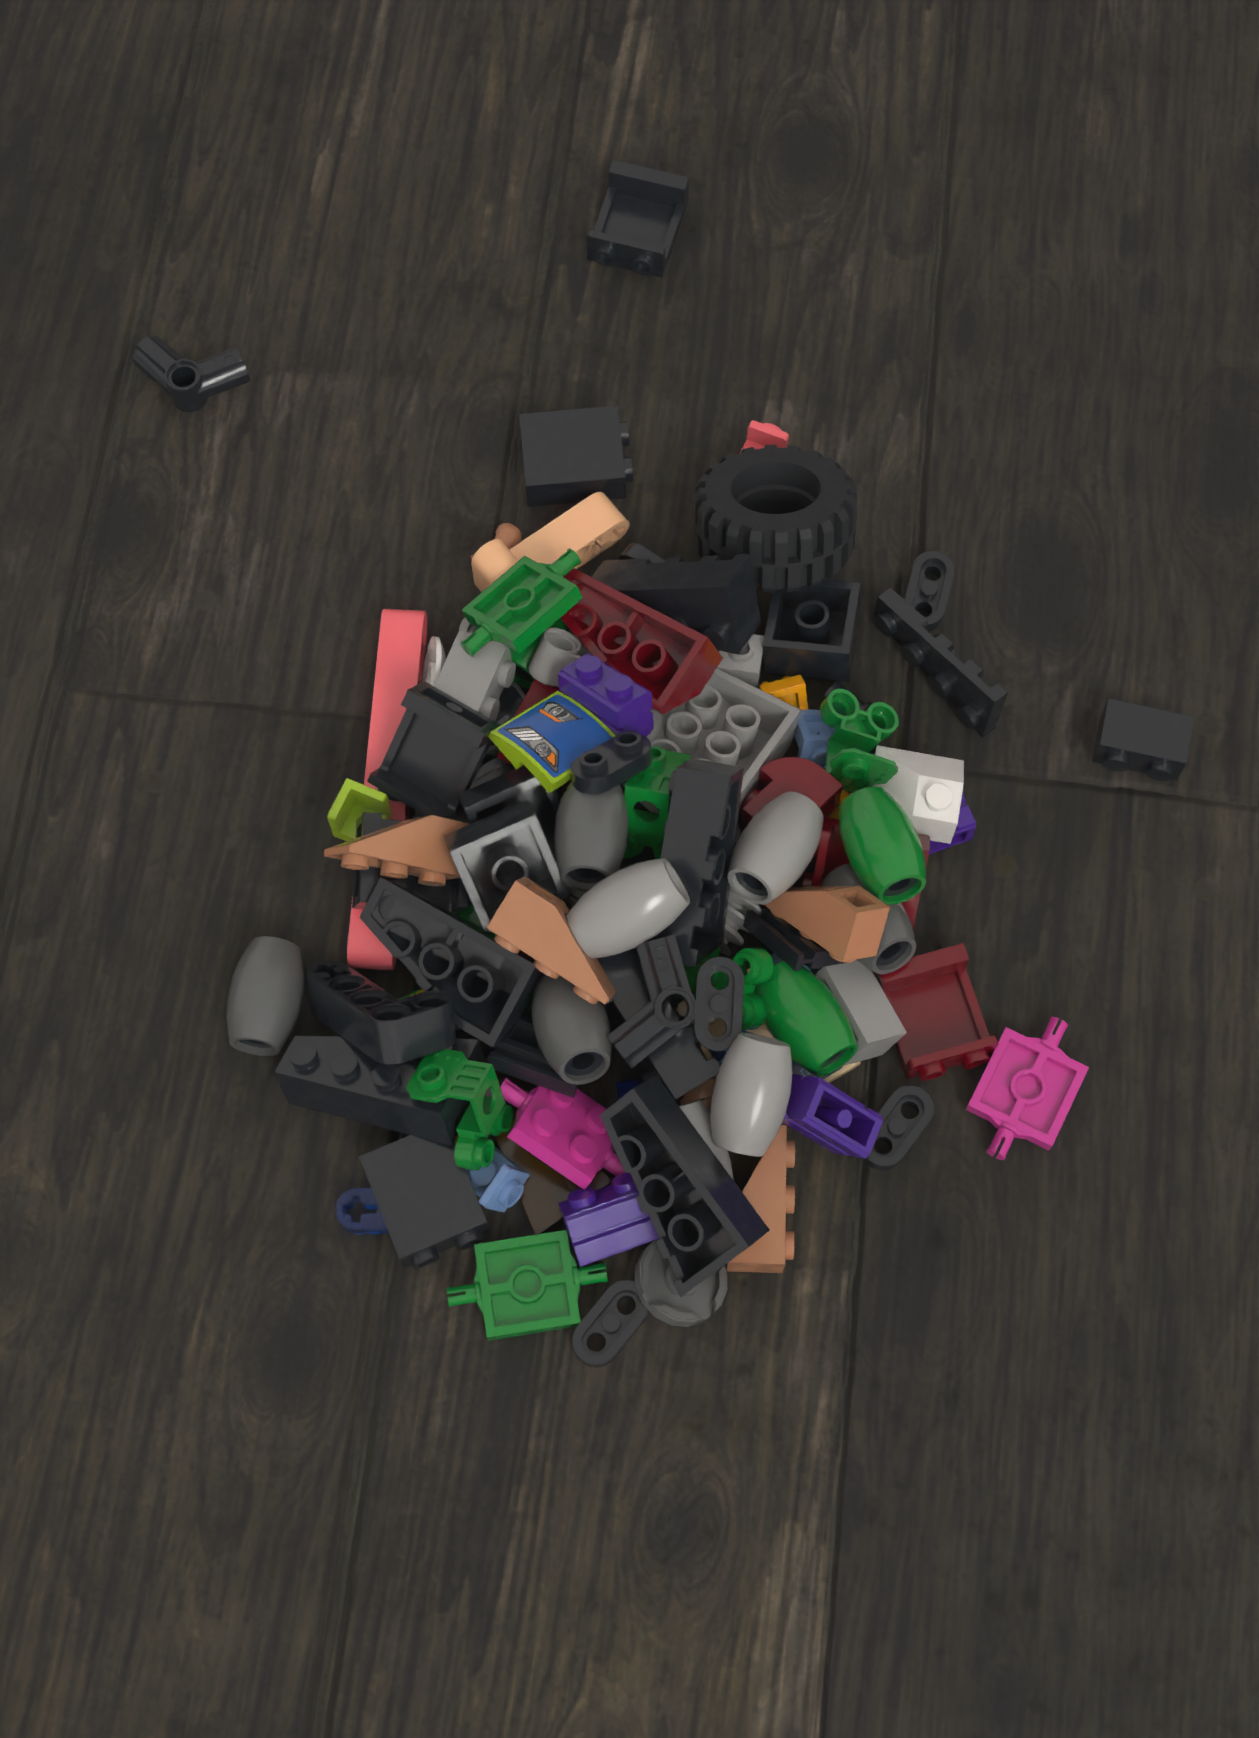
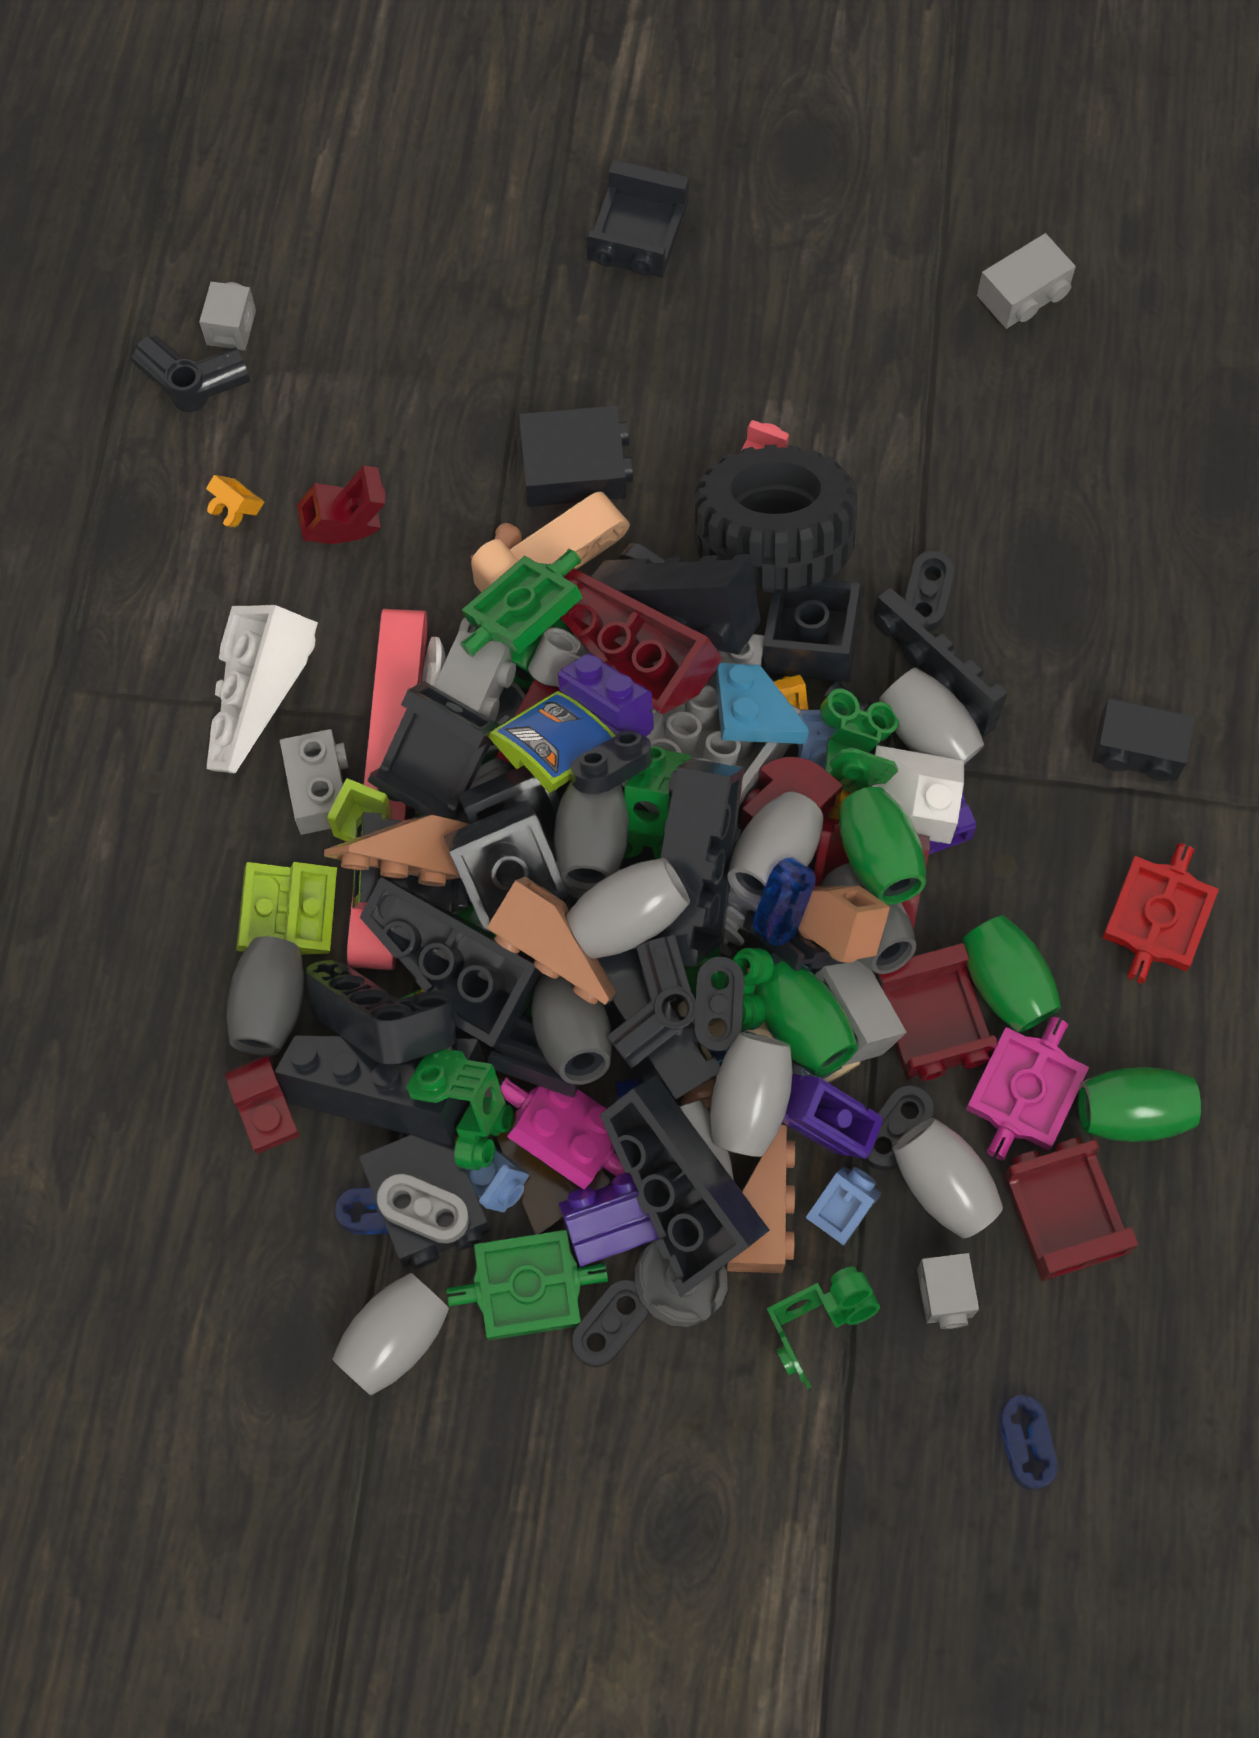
(227, 315): none -> light grey brick
(235, 497): none -> light orange tile
(262, 1104): none -> dark red brick
(263, 657): none -> white wedge
(288, 905): none -> lime slope
(313, 777): none -> light grey brick
(343, 513): none -> dark red brick
(390, 1334): none -> light grey piece
(424, 1209): none -> light grey plate
(754, 707): none -> dark azure wing
(784, 901): none -> clear blue beam
(844, 1203): none -> medium blue bracket
(848, 1302): none -> green piece
(932, 717): none -> light grey piece
(948, 1178): none -> light grey piece
(948, 1290): none -> light grey brick
(1011, 974): none -> green piece
(1017, 1446): none -> clear blue beam
(1026, 281): none -> light grey brick
(1067, 1209): none -> dark red panel
(1139, 1104): none -> green piece
(1160, 913): none -> red plate

